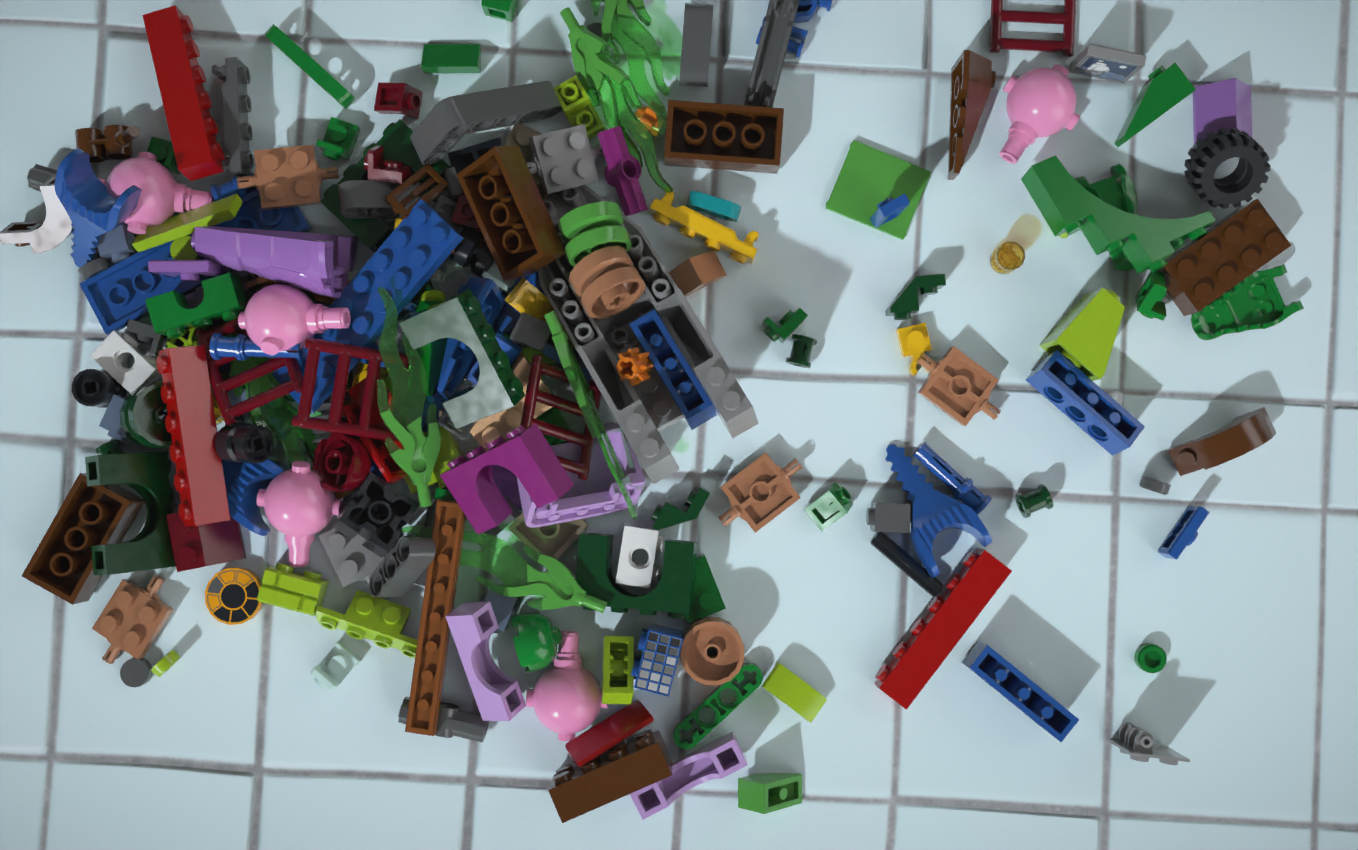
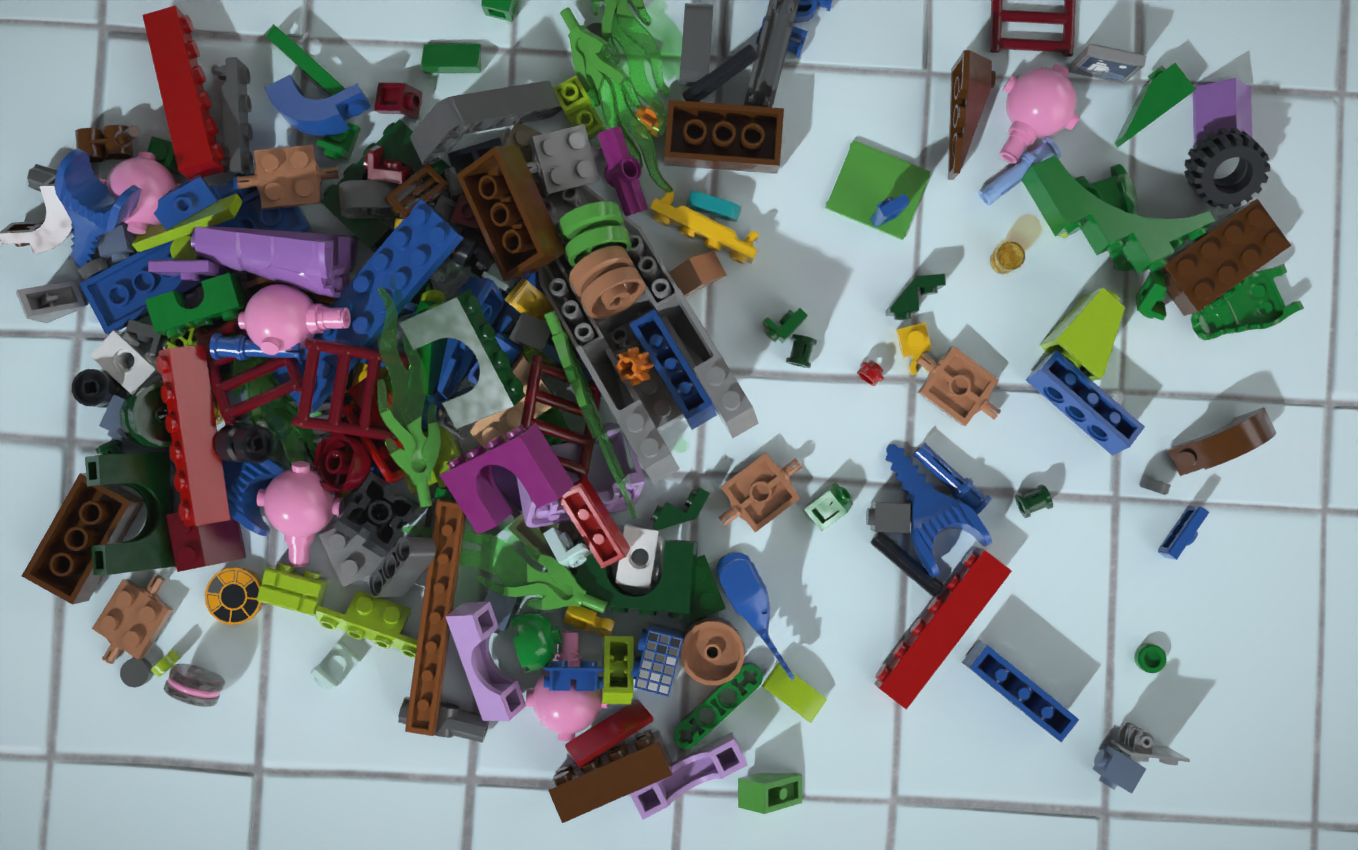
(50, 301): none -> light grey slope
(184, 201): none -> blue plate
(194, 685): none -> clear smoke head
(316, 117): none -> blue arch
(562, 545): none -> light aqua bracket
(585, 676): none -> blue hinge
(587, 620): none -> yellow plate
(594, 523): none -> red slope
(721, 74): none -> black axle
(748, 597): none -> blue animal
(870, 372): none -> red plate
(1013, 176): none -> light blue pin
(1117, 769): none -> sand blue brick

